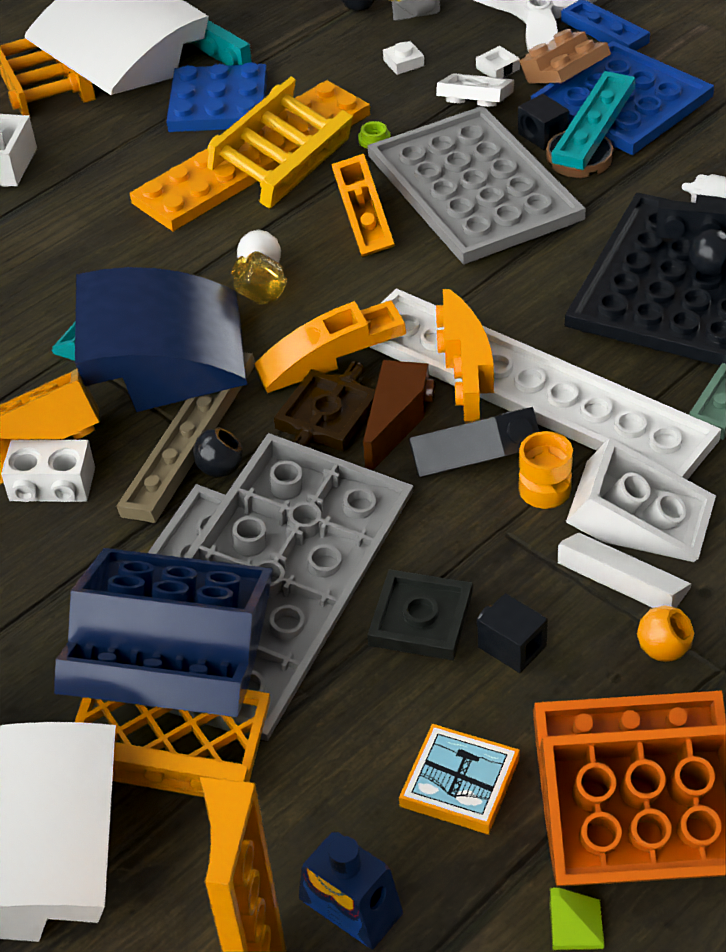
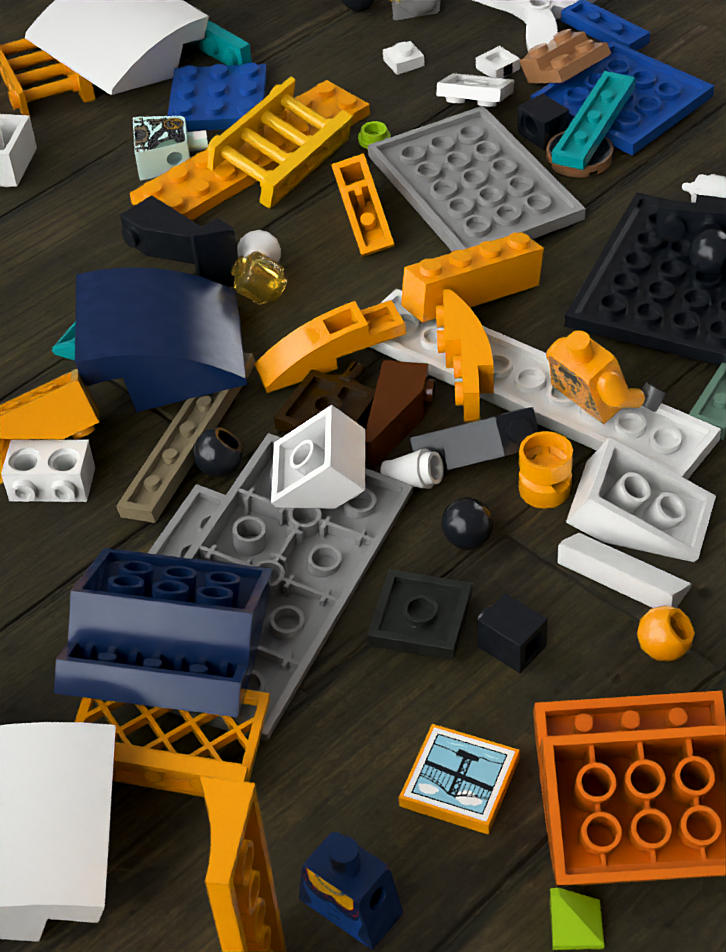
(158, 230): none -> black slope
(164, 143): none -> light aqua torso
(215, 252): none -> black slope
(319, 463): none -> white slope
(418, 468): none -> white cone
(467, 523): none -> black piece
(473, 273): none -> light orange brick
(594, 378): none -> light orange torso

